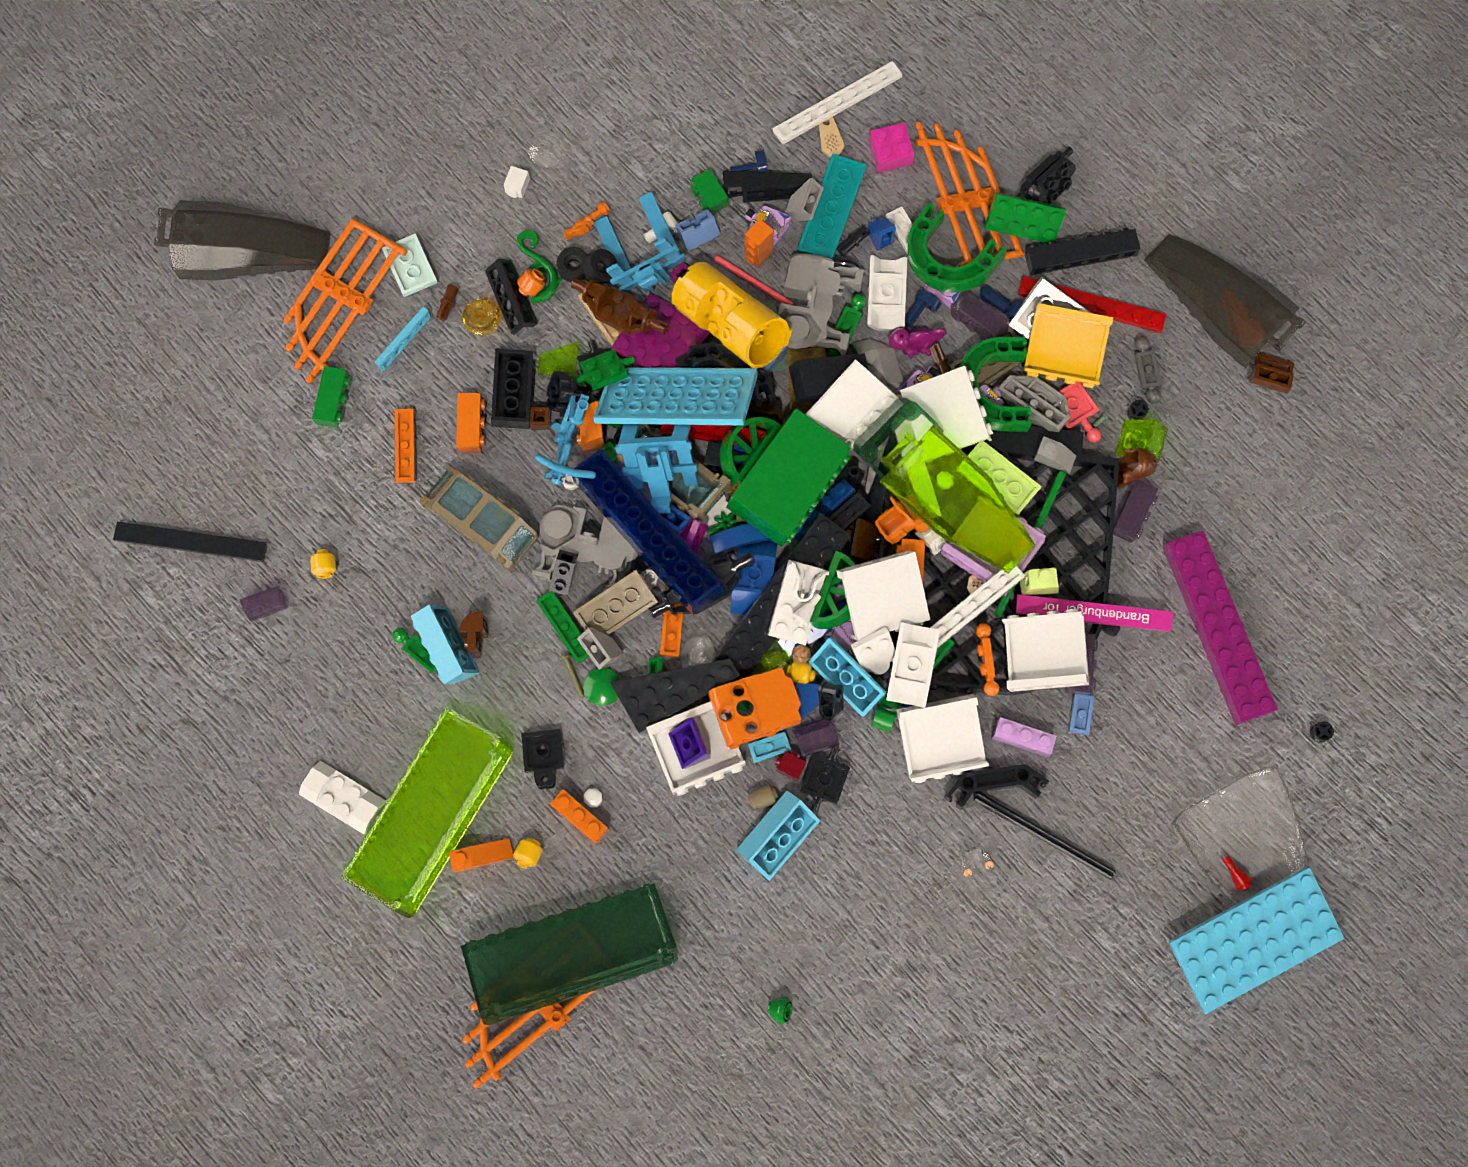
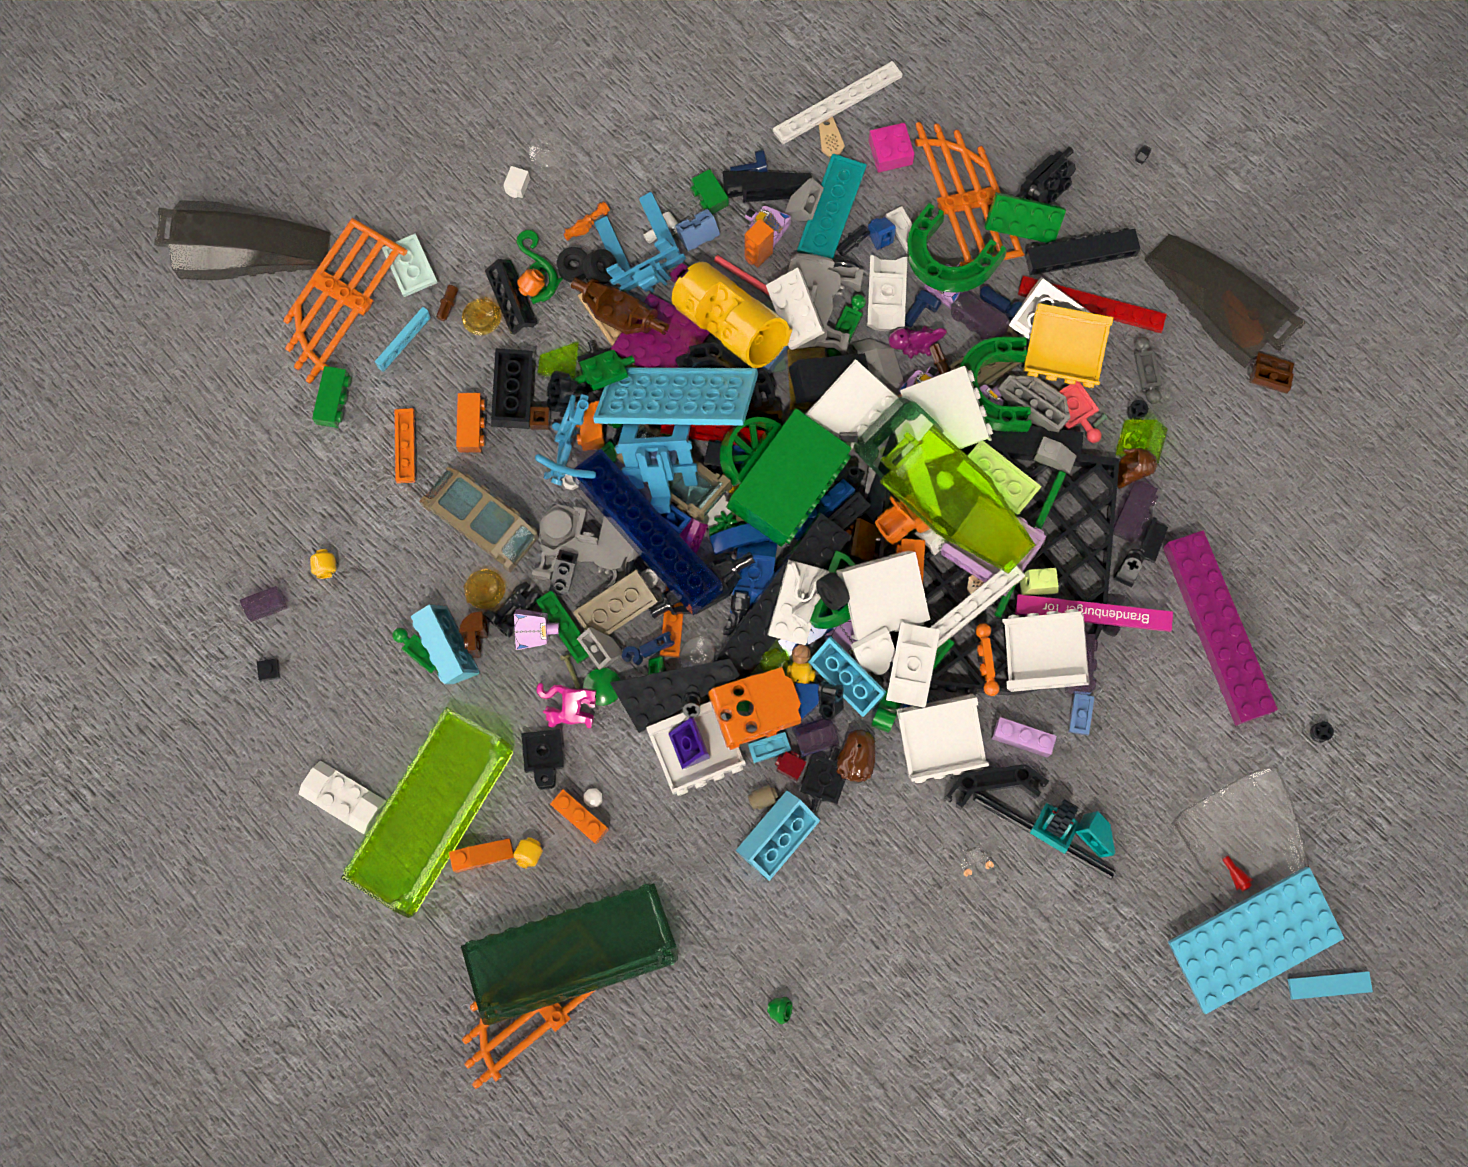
(190, 541): black tile -> none
(268, 670): none -> black plate
(484, 589): none -> clear yellow piece
(517, 600): none -> black piece
(532, 628): none -> torso
(571, 701): none -> animal
(647, 649): none -> dark blue piece
(691, 707): none -> black bush
(739, 606): none -> black piece
(795, 306): none -> white plate
(832, 591): none -> black tyre
(848, 437): none -> black piece
(856, 762): none -> reddish brown piece
(1056, 825): none -> teal plate
(1096, 834): none -> teal slope
(1129, 569): none -> black piece
(1143, 154): none -> black tile
(1152, 540): none -> black panel
(1330, 985): none -> medium azure tile

